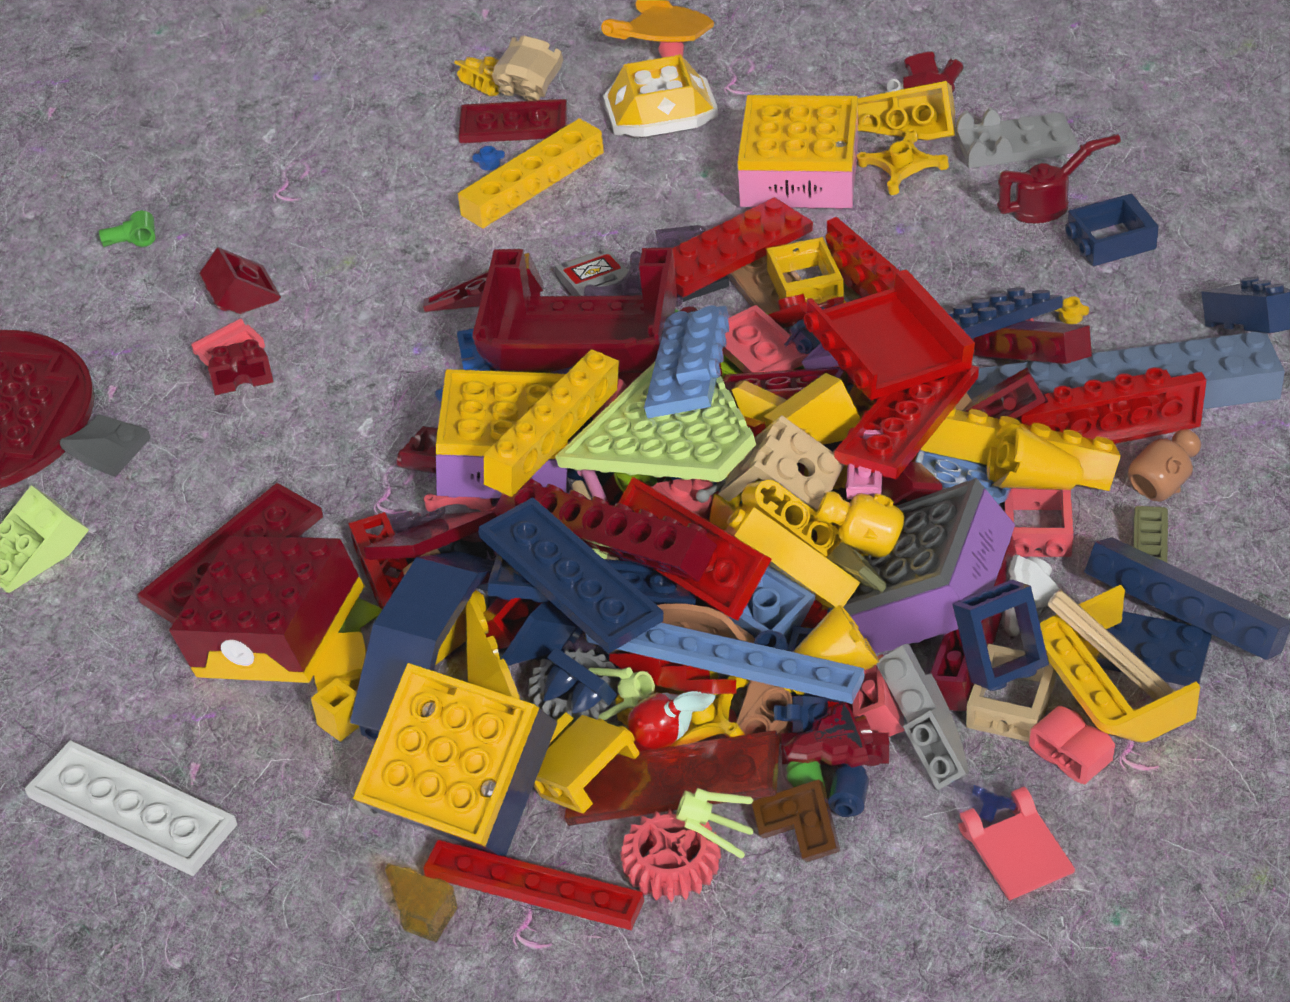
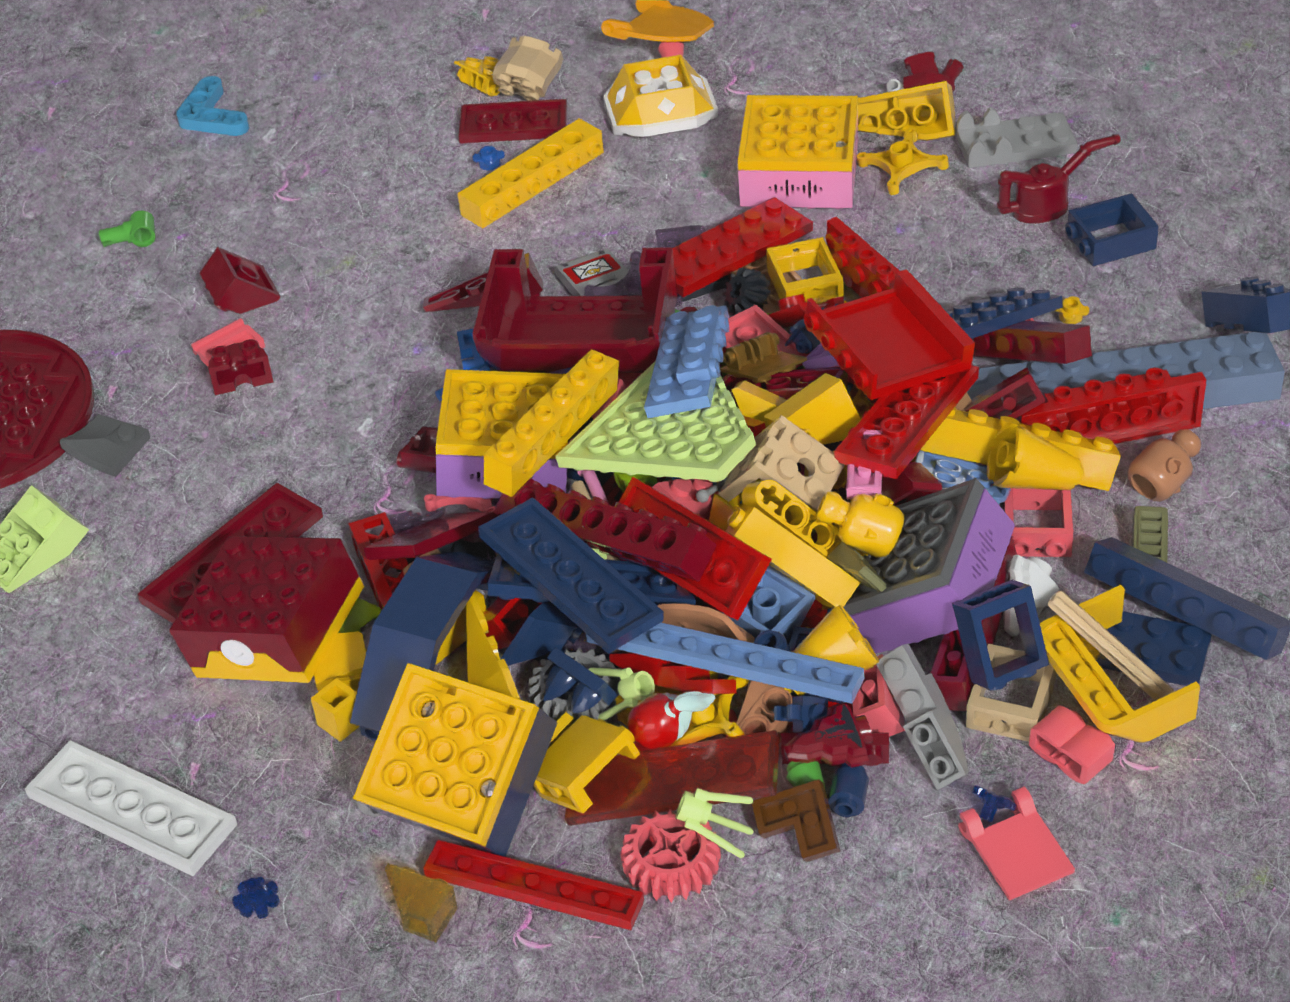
(225, 121): none -> dark azure beam
(256, 896): none -> clear blue plant
(746, 290): none -> black gear
(759, 359): none -> pearl gold hinge

